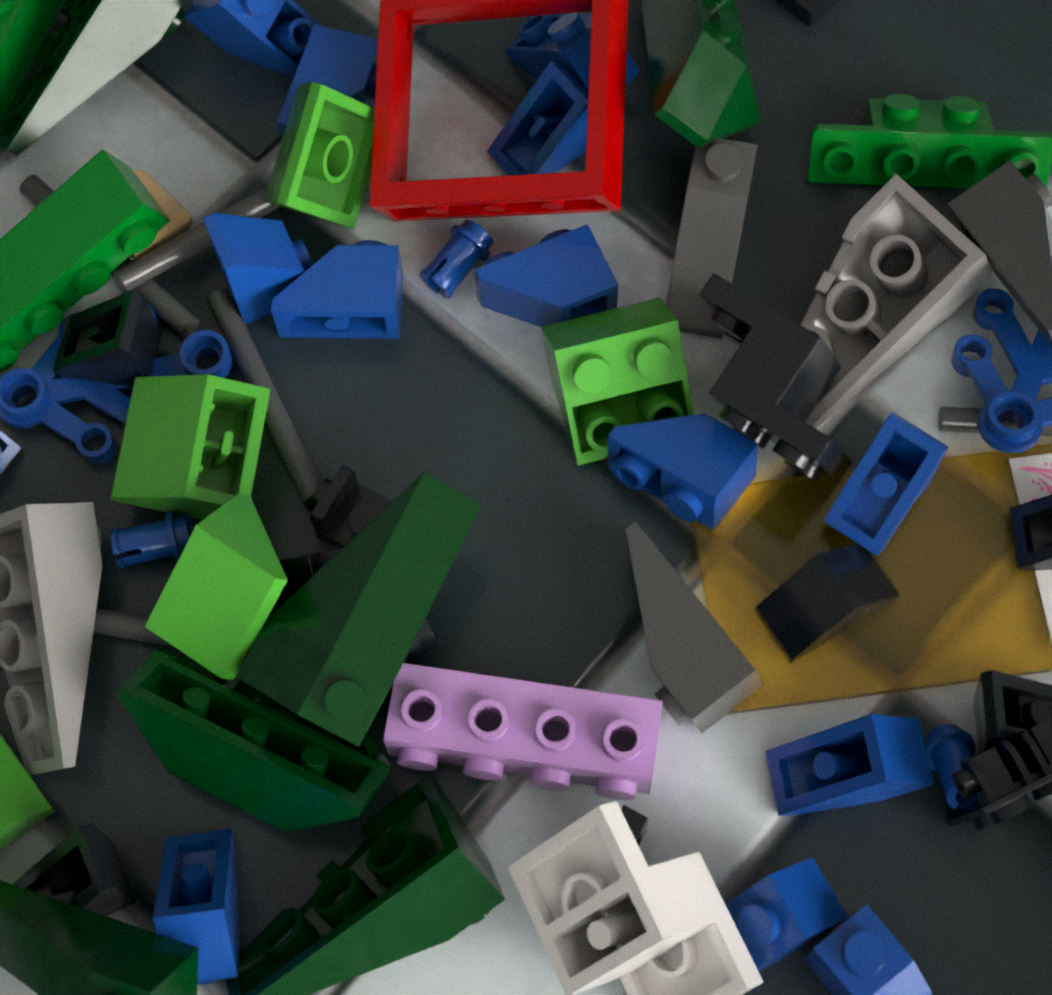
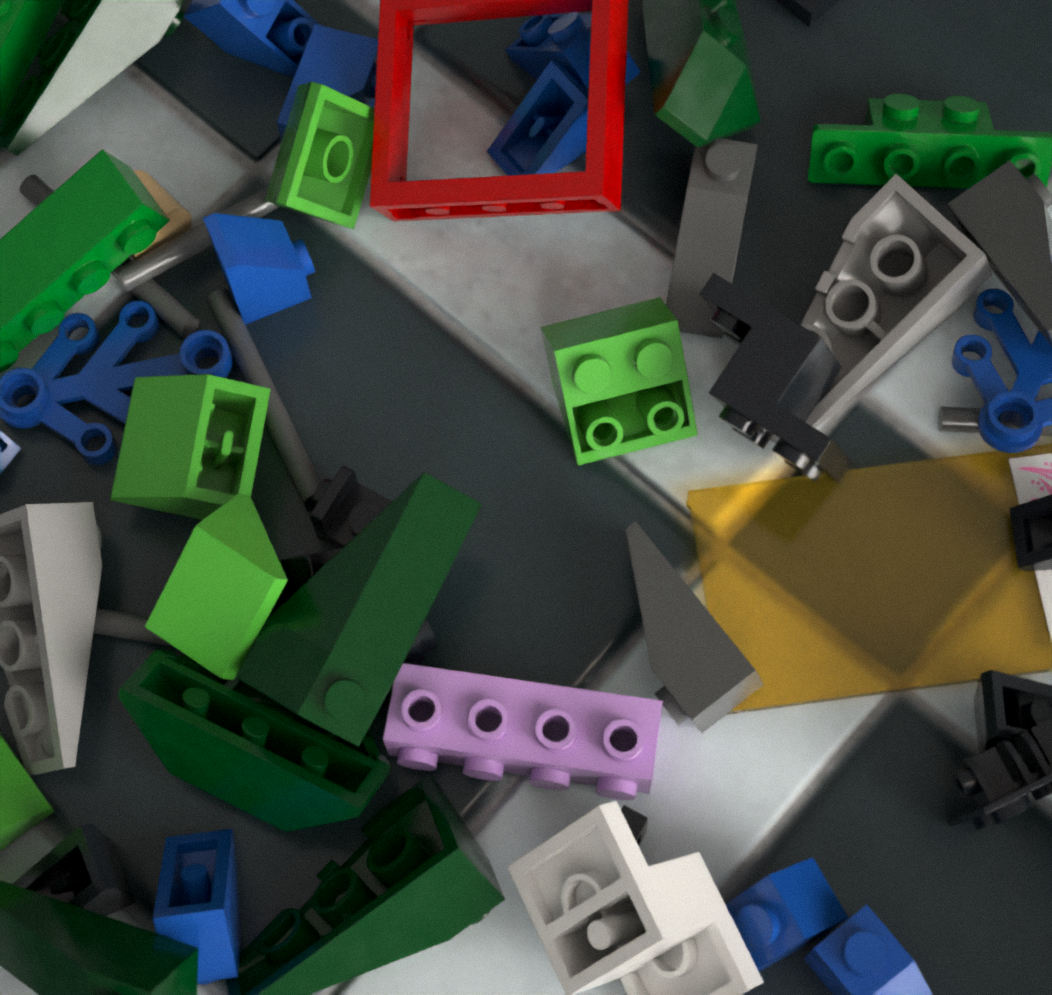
(110, 342): black slope -> none
(151, 540): blue pin -> none
(345, 295): blue slope -> none
(457, 258): blue pin -> none
(550, 280): blue slope -> none
(686, 463): blue slope -> none
(825, 599): black slope -> none
(849, 765): blue slope -> none
(886, 484): blue slope -> none
(945, 750): blue pin -> none

